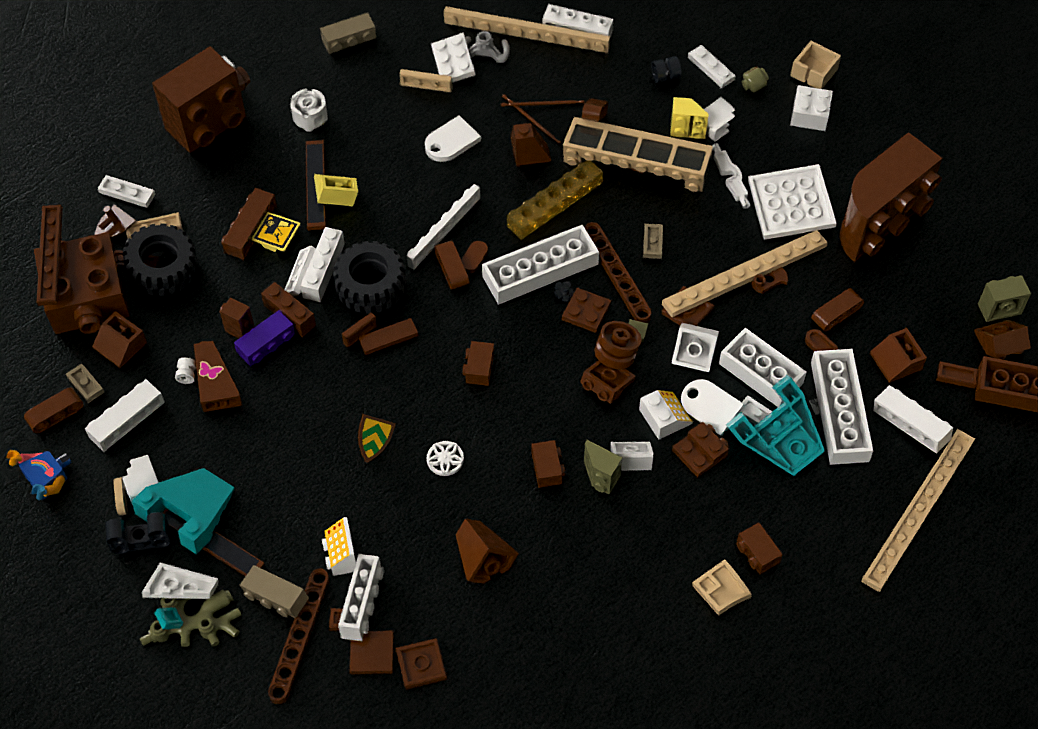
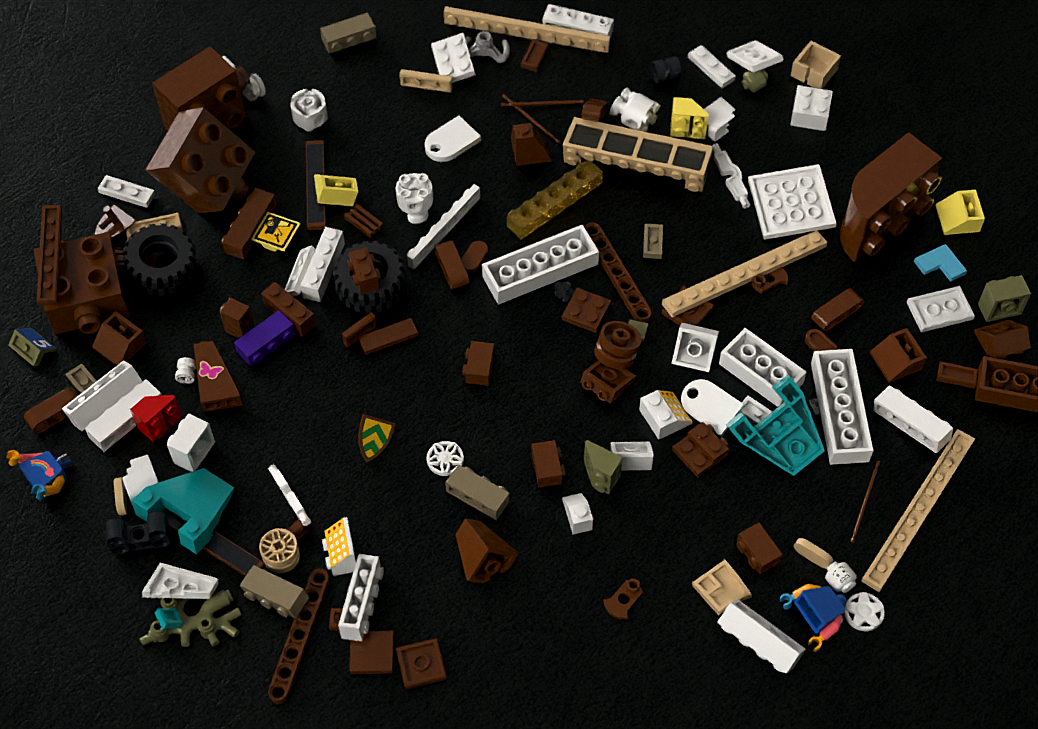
(30, 345): none -> olive panel
(102, 395): none -> white brick
(156, 415): none -> red slope
(190, 442): none -> white brick
(201, 161): none -> reddish brown brick
(254, 88): none -> white wheel
(279, 550): none -> tan wheel
(289, 495): none -> white piece
(298, 529): none -> reddish brown tile
(355, 212): none -> reddish brown tile
(365, 274): none -> reddish brown brick
(414, 196): none -> white piece
(477, 491): none -> dark tan brick
(534, 55): none -> reddish brown tile
(578, 513): none -> white slope
(620, 610): none -> reddish brown piece
(635, 109): none -> white piece
(754, 56): none -> white tile
(761, 636): none -> white brick
(813, 553): none -> tan tile
(820, 609): none -> blue torso
(840, 577): none -> white head
(864, 611): none -> white wheel
(865, 502): none -> reddish brown piece
(940, 309): none -> white tile
(941, 258): none -> medium azure tile
(960, 213): none -> light yellow slope

